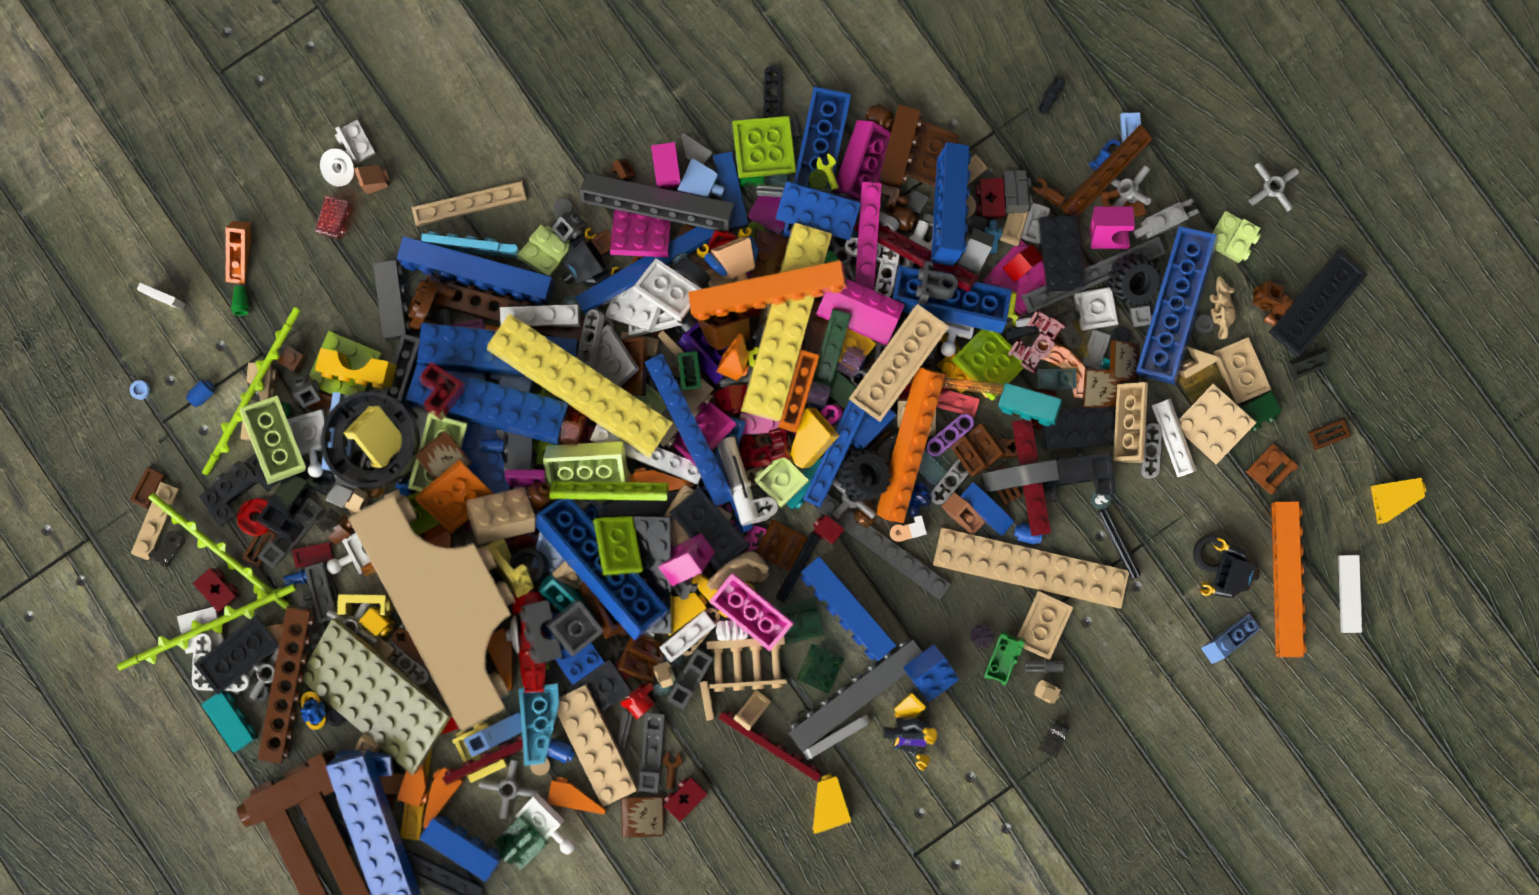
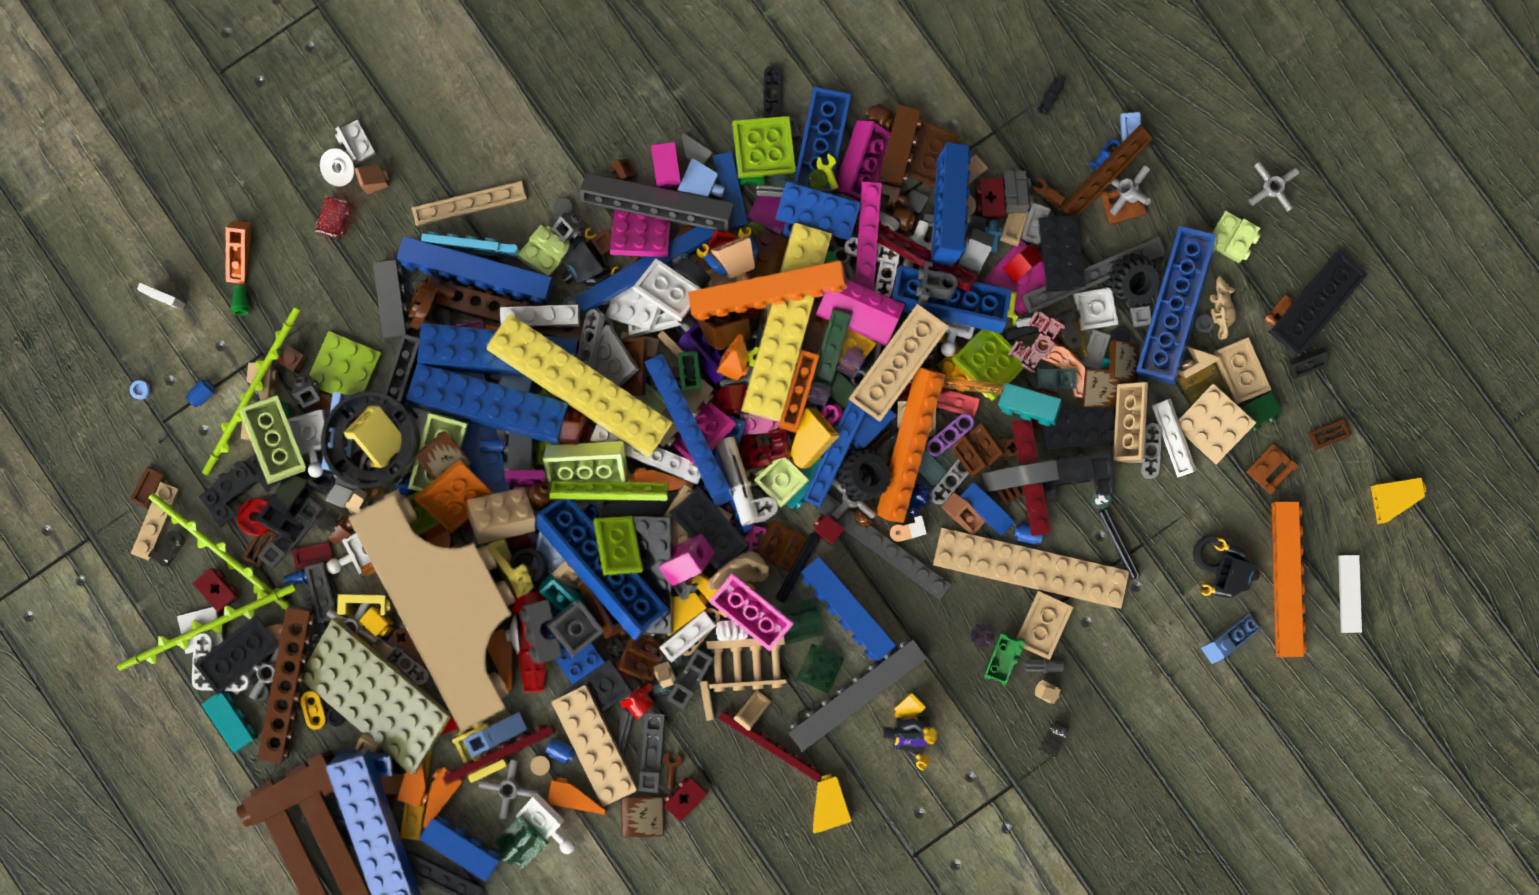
(313, 711): blue gear -> none
(376, 371): yellow arch -> none
(444, 389): dark red brick -> none
(537, 721): medium azure wedge -> none
(837, 736): light grey beam -> none
(931, 673): blue brick -> none
(1111, 227): dark pink piece -> none
(1165, 220): light grey hinge -> none
(1268, 295): reddish brown brick -> none

